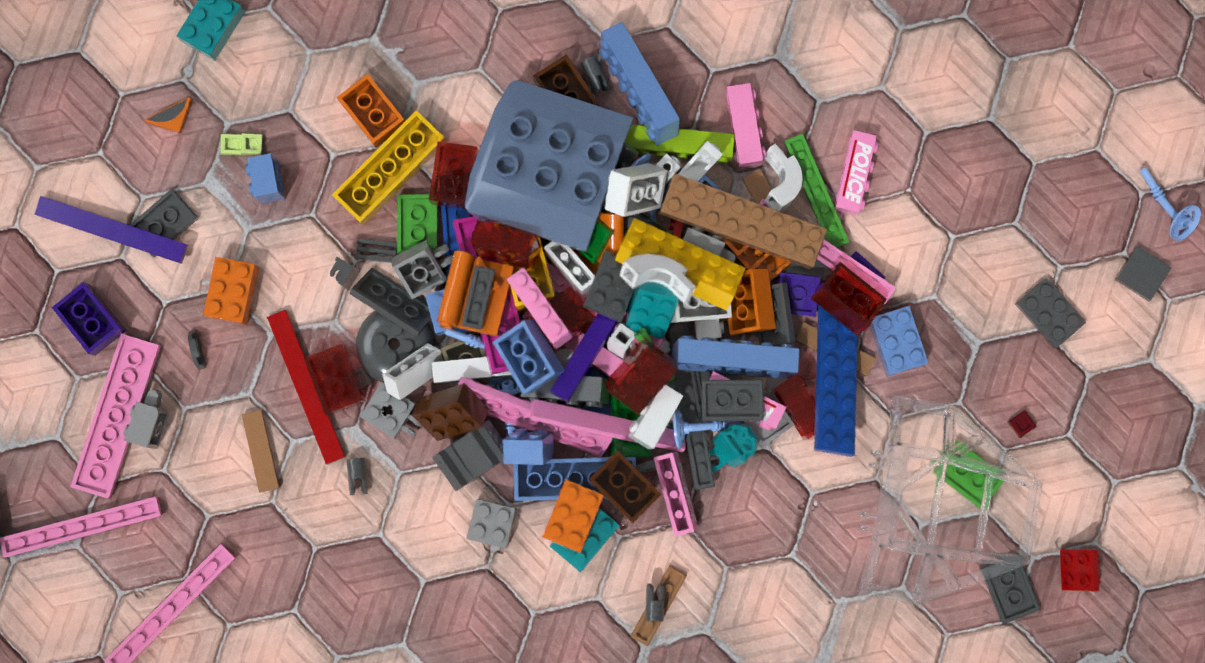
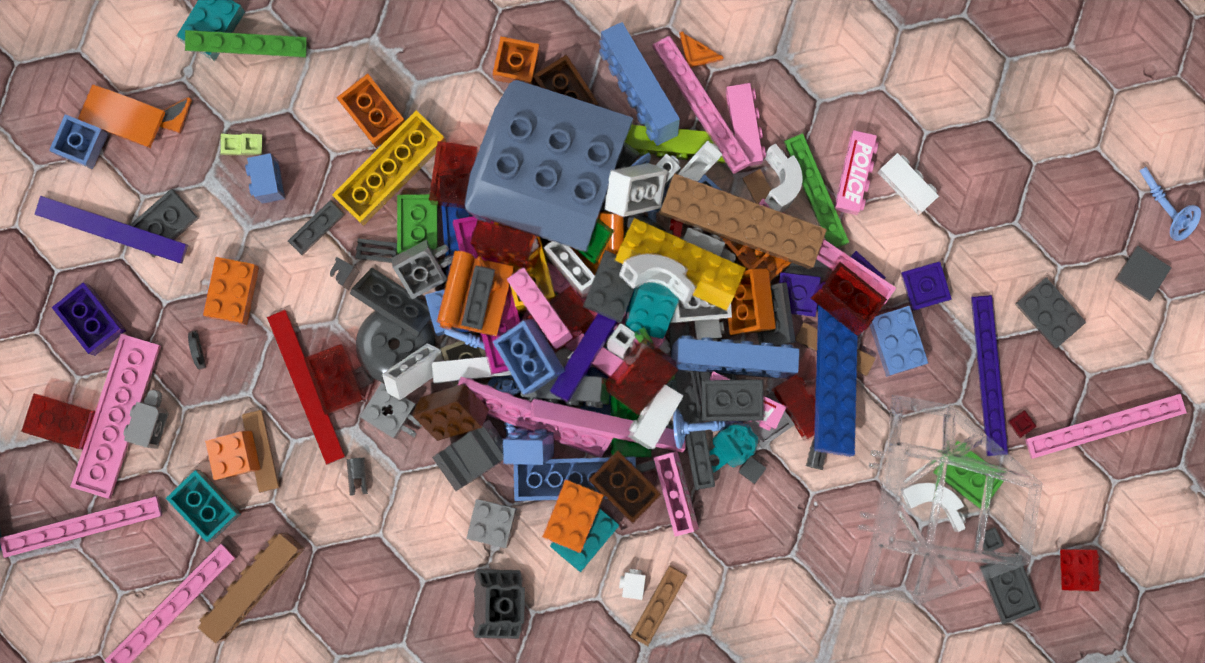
(58, 421): none -> clear red brick
(78, 141): none -> medium blue brick
(121, 116): none -> orange slope
(203, 506): none -> teal brick
(232, 455): none -> orange brick
(245, 44): none -> bright green plate
(250, 588): none -> medium nougat brick
(316, 227): none -> dark grey tile
(498, 604): none -> dark grey slope
(516, 60): none -> orange brick
(595, 74): dark grey hinge -> none
(632, 584): none -> white brick
(654, 608): dark grey hinge -> none
(697, 53): none -> orange tile
(701, 104): none -> bright pink tile
(752, 470): none -> dark grey tile
(815, 459): none -> dark grey hinge
(908, 183): none -> white brick
(924, 492): none -> white arch
(926, 286): none -> dark purple plate
(989, 370): none -> dark purple tile
(992, 540): none -> dark grey tile
(1105, 426): none -> bright pink plate

